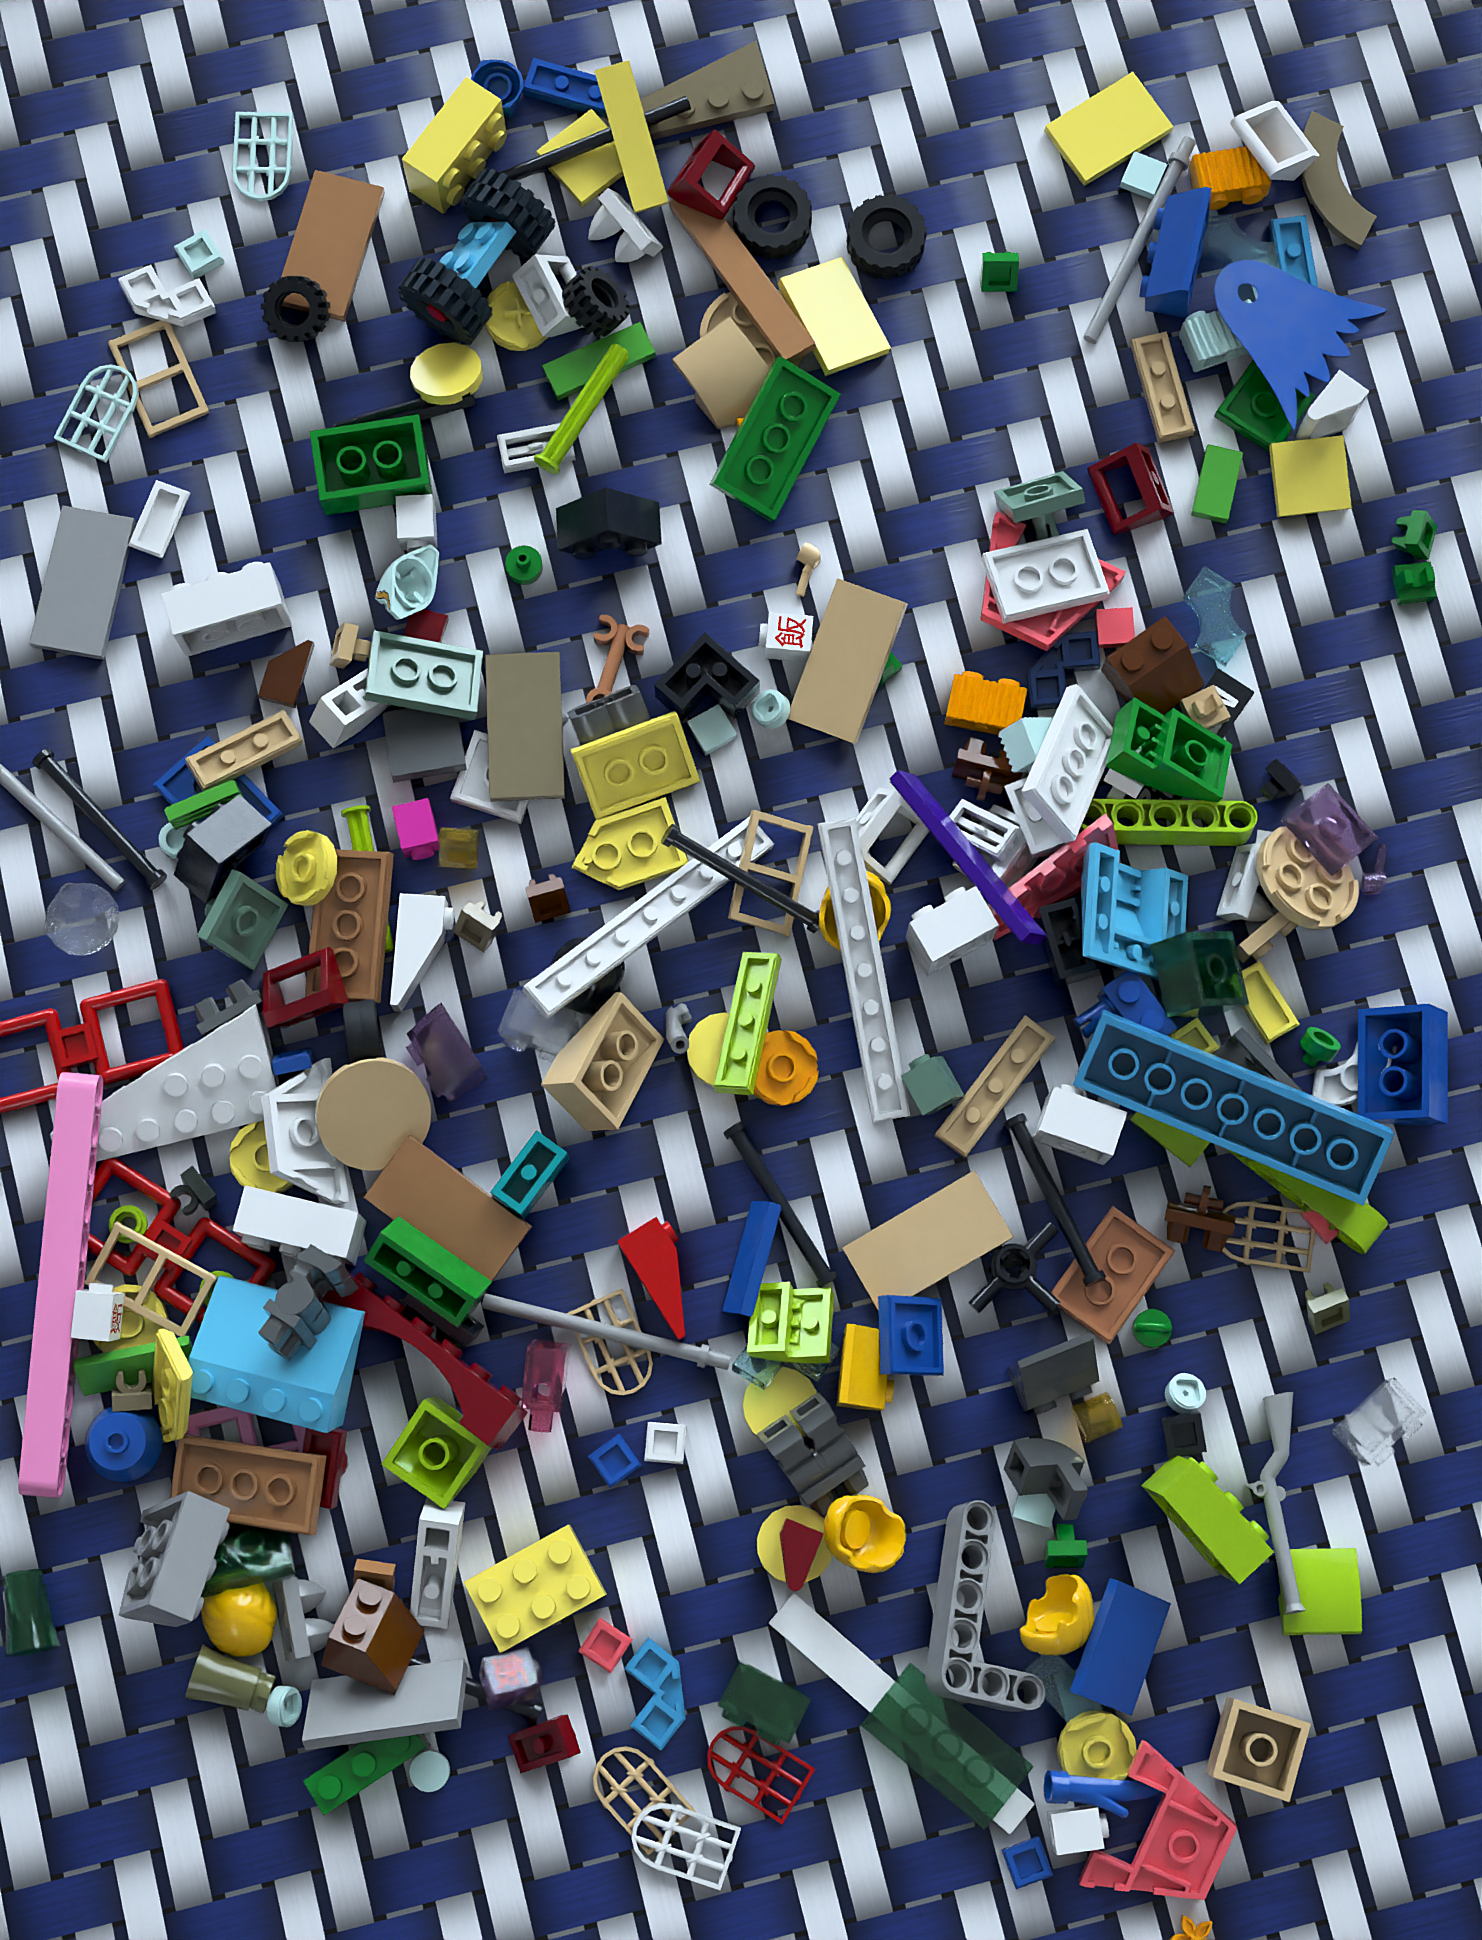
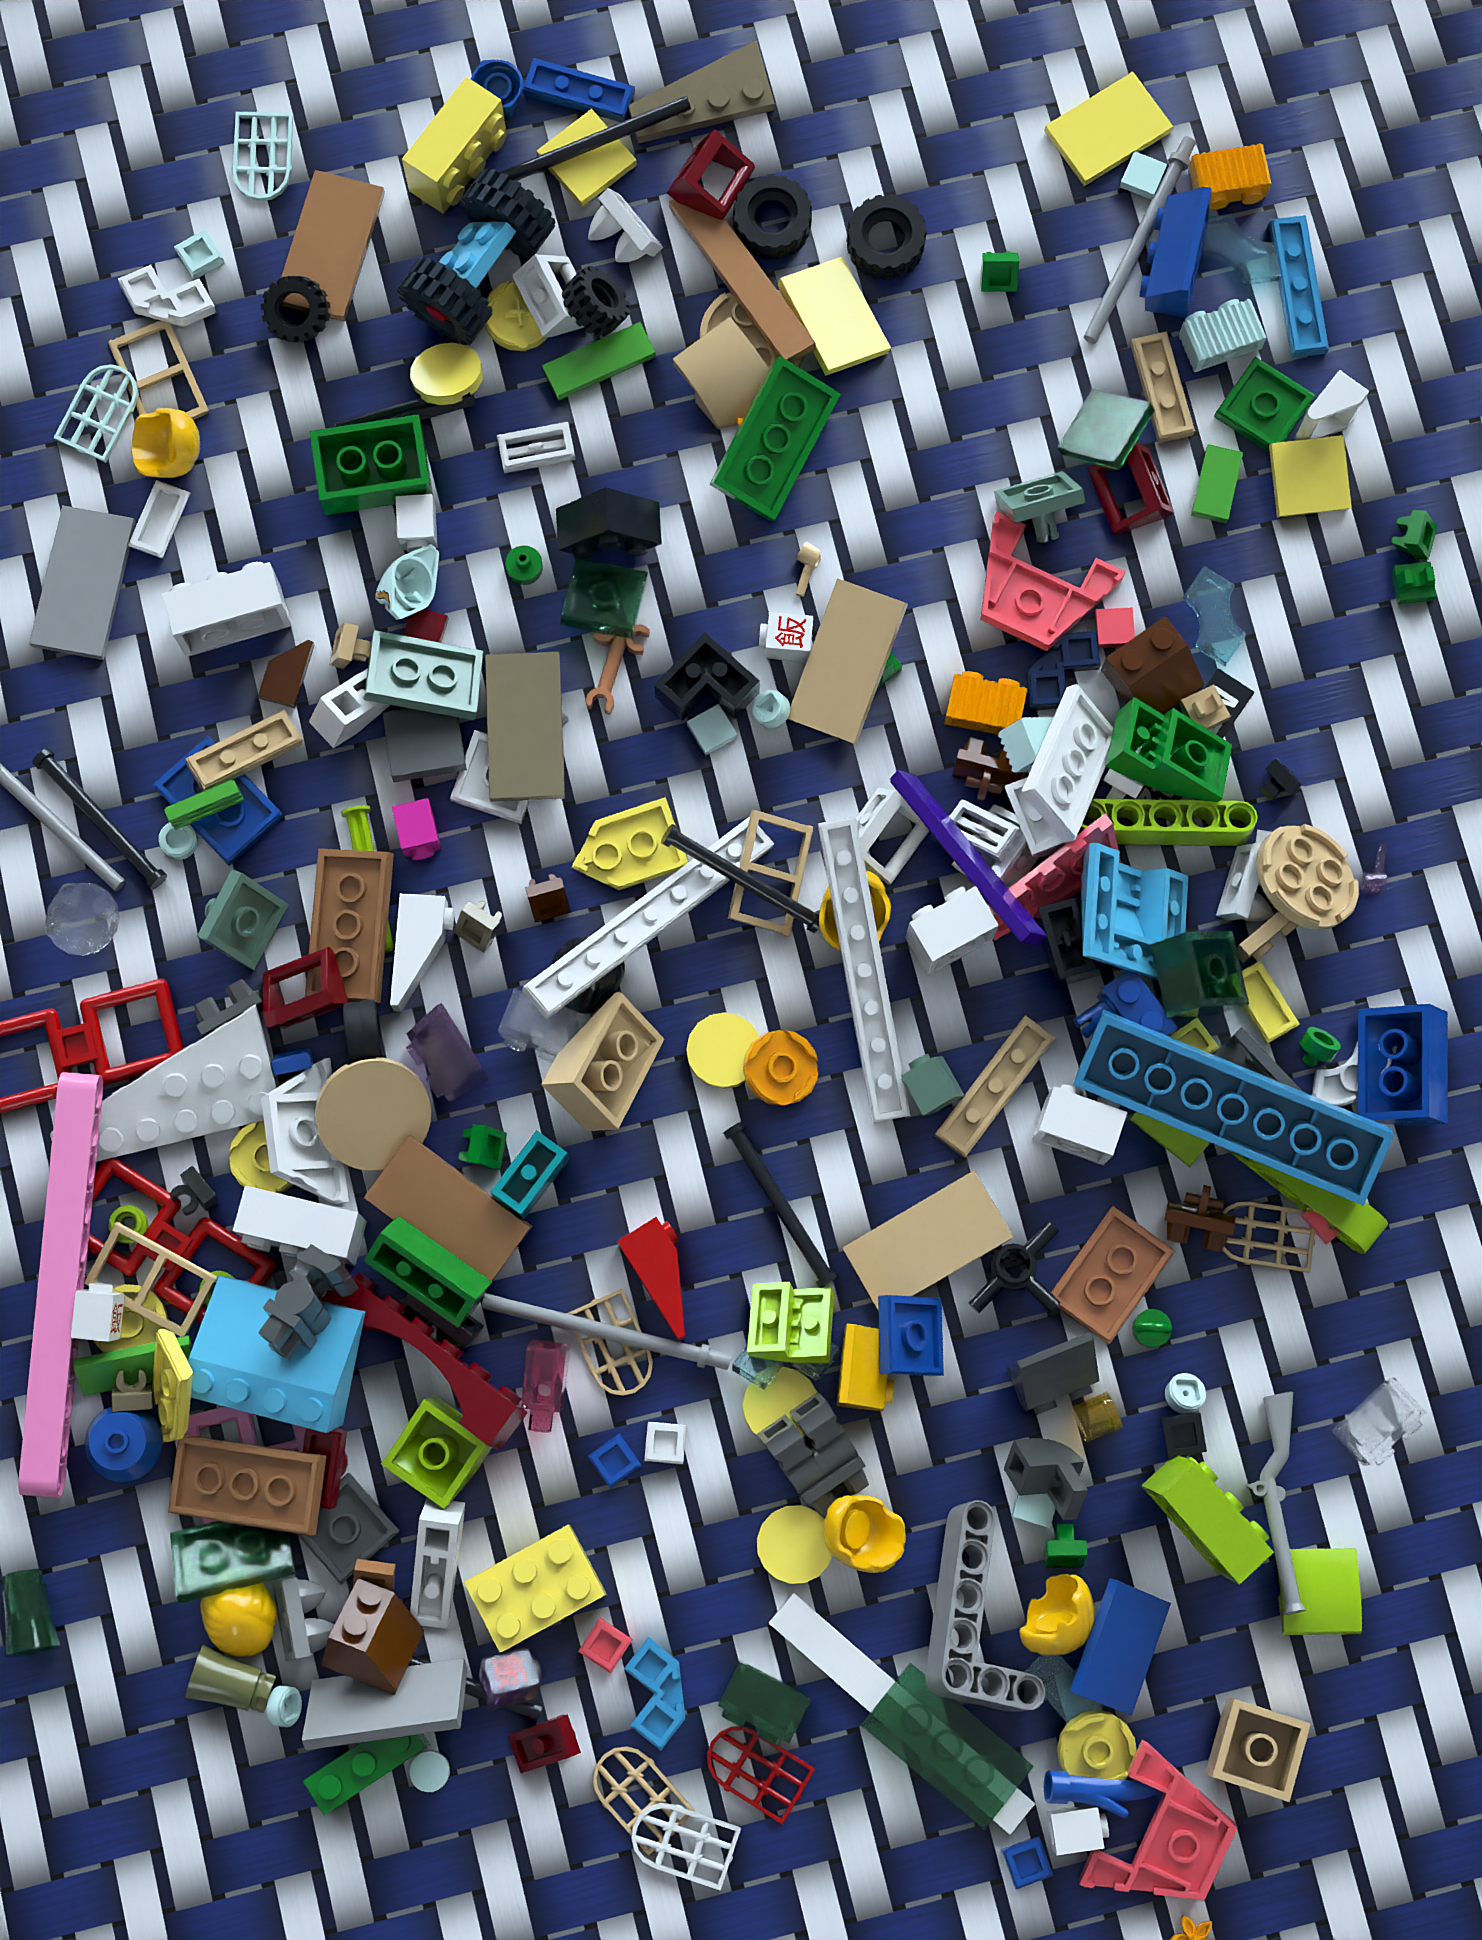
(165, 443): none -> yellow piece
(174, 1560): light grey wedge -> none
(219, 845): black brick -> none
(306, 868): light yellow tile -> none
(350, 1530): none -> dark grey tile
(459, 848): clear yellow brick -> none
(485, 1146): none -> green tile
(582, 409): lime axle -> none
(604, 598): none -> clear green tile
(609, 714): dark grey brick -> none
(631, 136): light yellow tile -> none
(635, 765): light yellow tile -> none
(674, 1032): light grey arm -> none
(747, 1023): lime tile -> none
(751, 1258): blue tile -> none
(798, 1551): dark red tile -> none
(1045, 576): white tile -> none
(1054, 1199): black bar -> none
(1106, 429): none -> tile
(1275, 141): white tile -> none
(1286, 326): blue piece -> none
(1325, 186): dark tan tile -> none
(1328, 1309): olive tile -> none
(1329, 829): clear purple tile -> none

